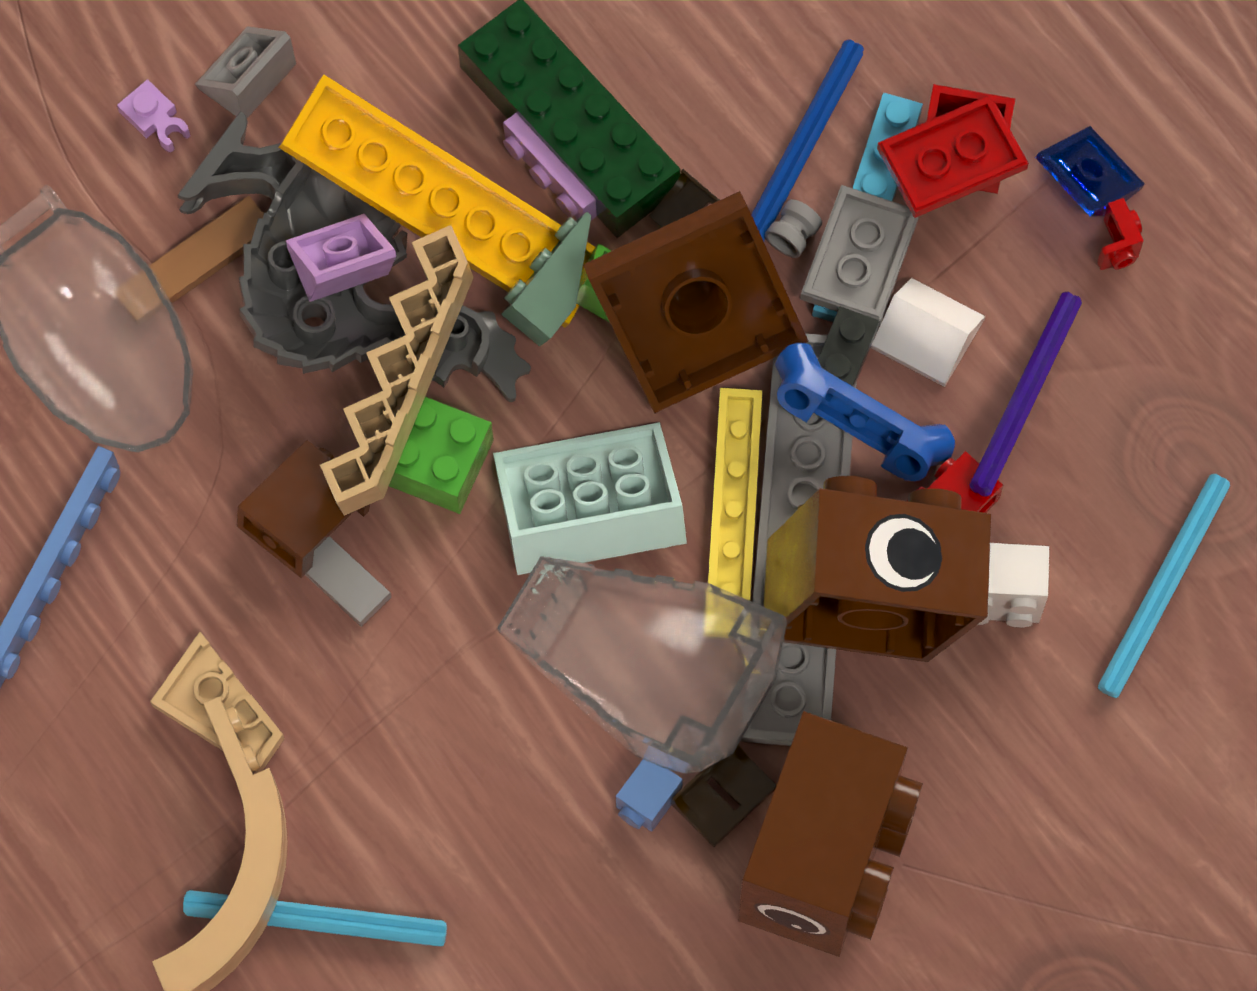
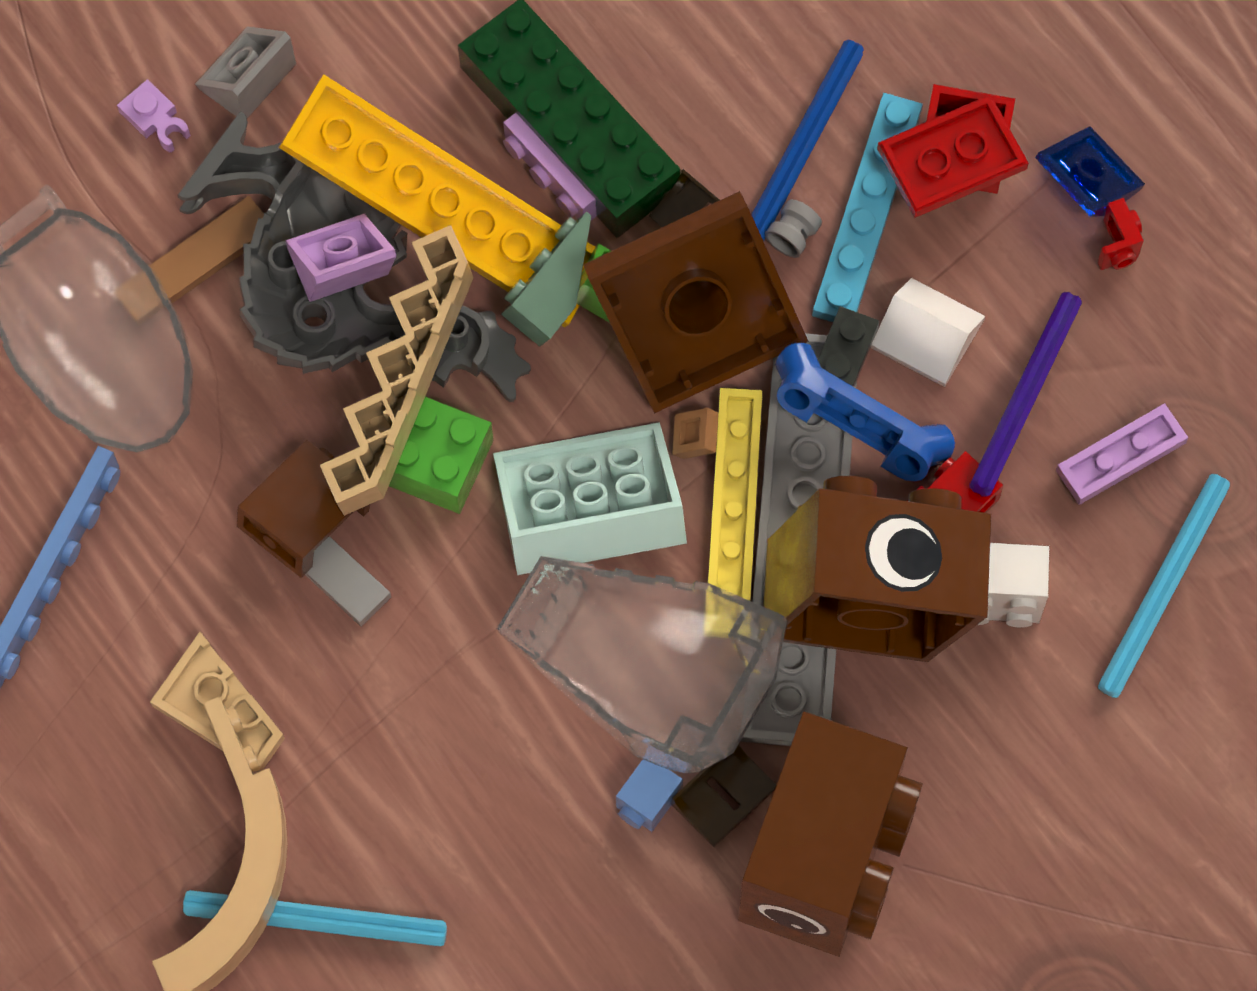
(695, 433): none -> medium nougat plate
(860, 254): light grey tile -> none
(1121, 454): none -> lavender plate

